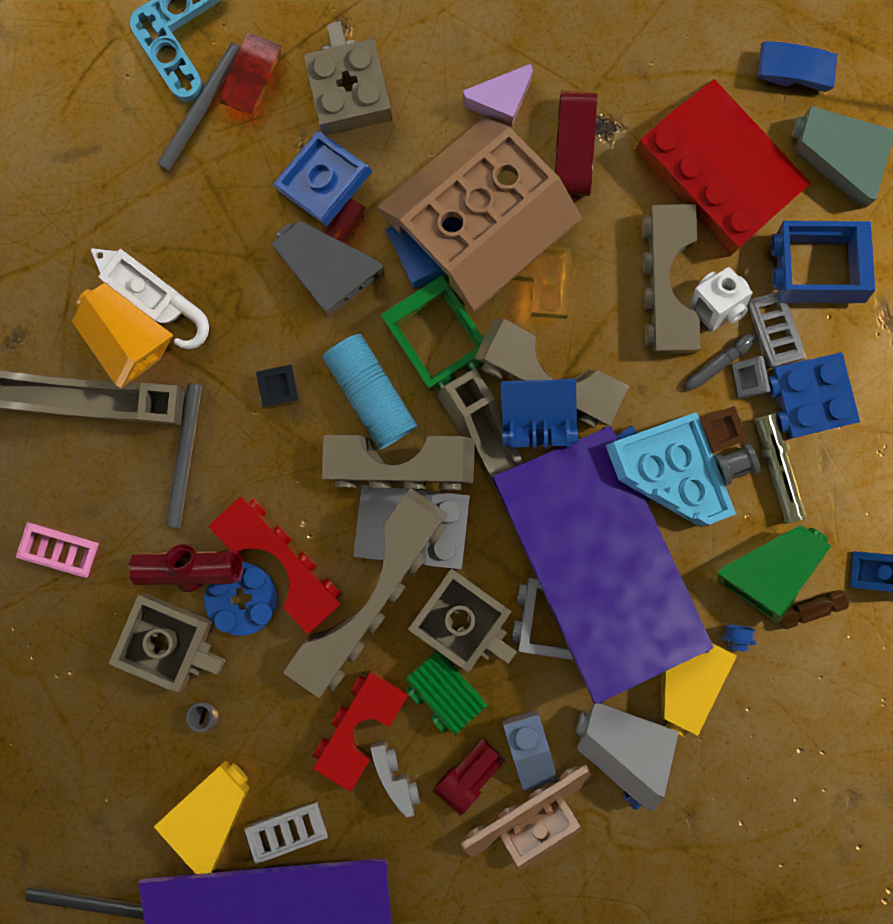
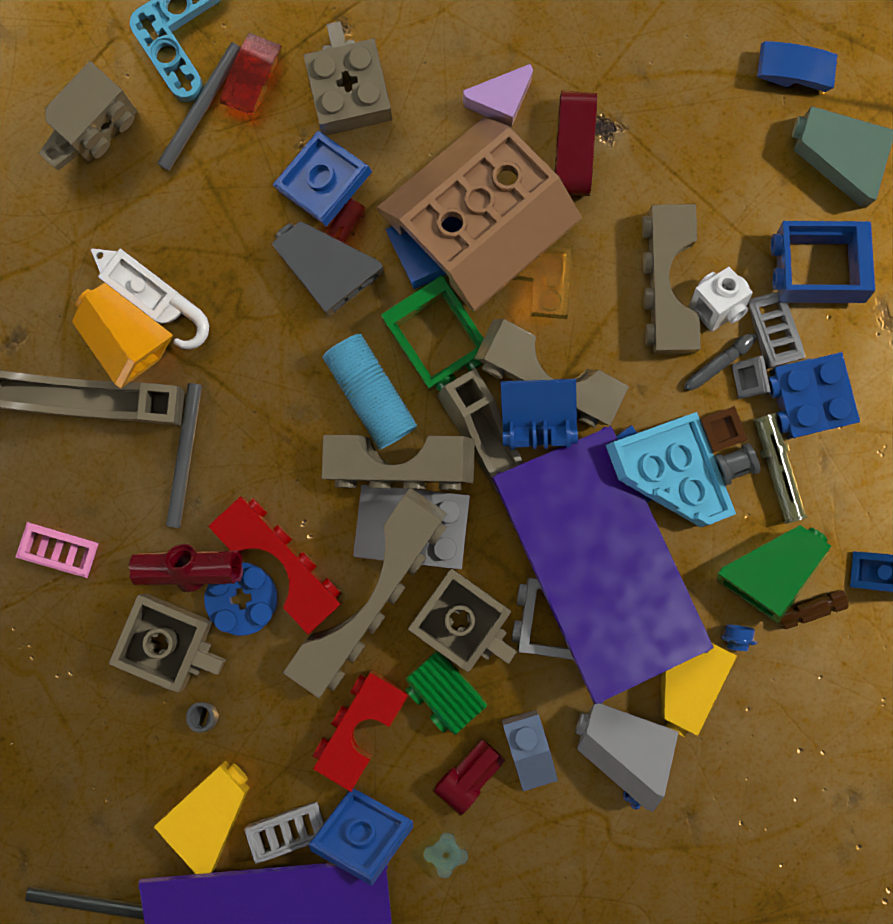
(85, 117): none -> dark tan hinge
(277, 386): black plate -> none
(361, 836): none -> blue plate
(399, 789): light grey slope -> none
(445, 844): none -> clear light blue plate
(535, 825): medium nougat bracket -> none
(723, 164): red slope -> none

